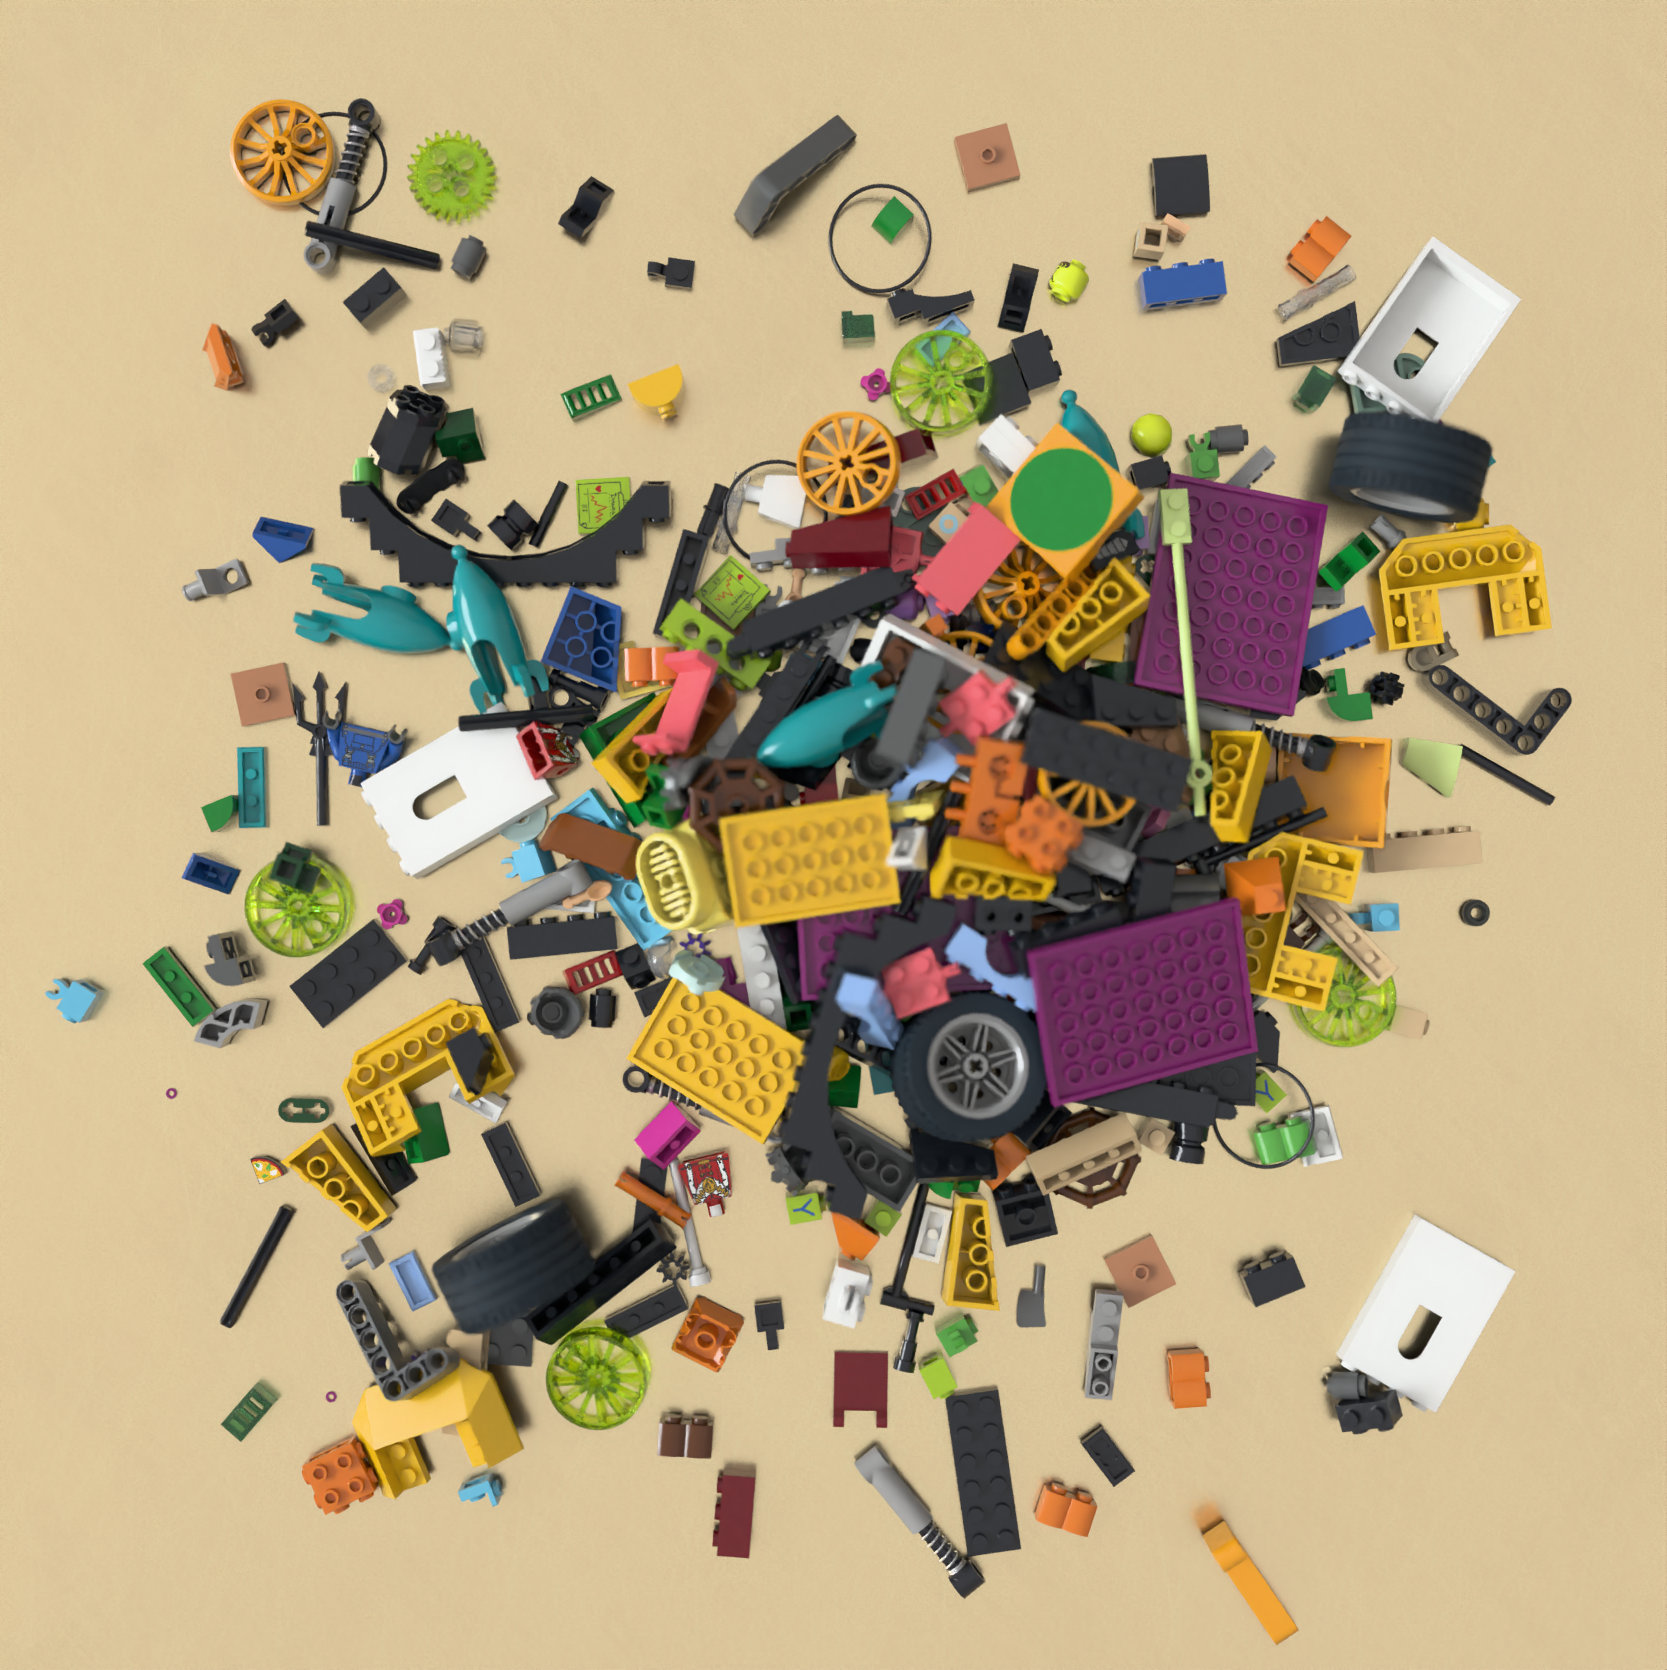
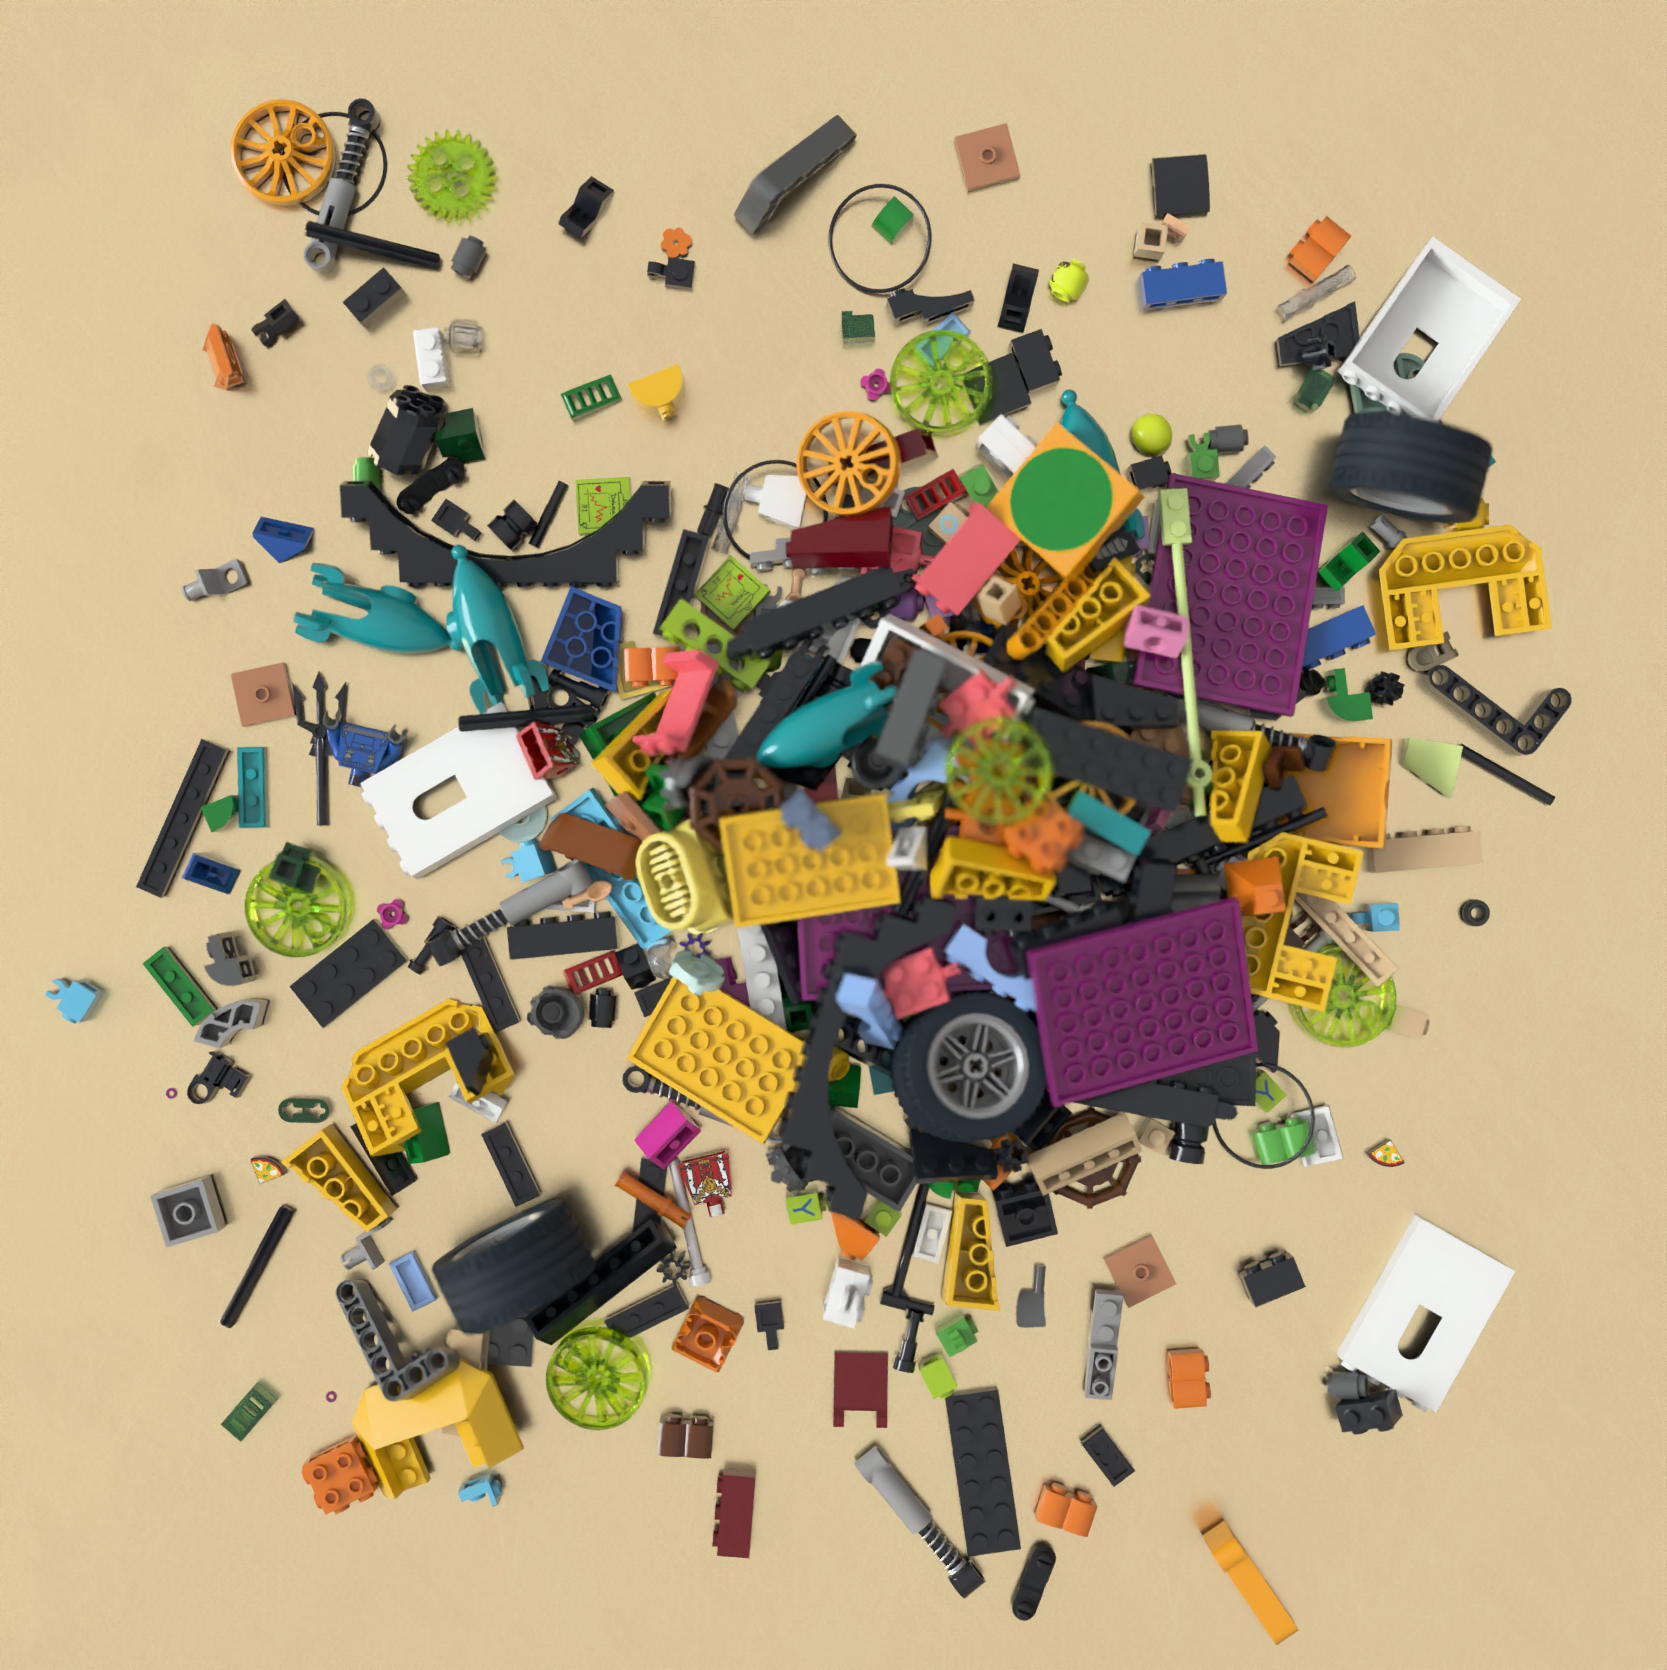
(182, 818): none -> black plate
(188, 1211): none -> light grey brick
(218, 1072): none -> black piece
(631, 816): none -> nougat plate
(671, 236): none -> orange plant
(810, 820): none -> sand blue brick
(999, 600): none -> tan brick
(1009, 768): none -> clear neon green piece
(1018, 1154): none -> black gear
(1033, 1583): none -> black piece
(1108, 823): none -> teal tile
(1156, 631): none -> bright pink brick
(1280, 762): none -> reddish brown bracket
(1319, 352): none -> black gear
(1386, 1155): none -> tile

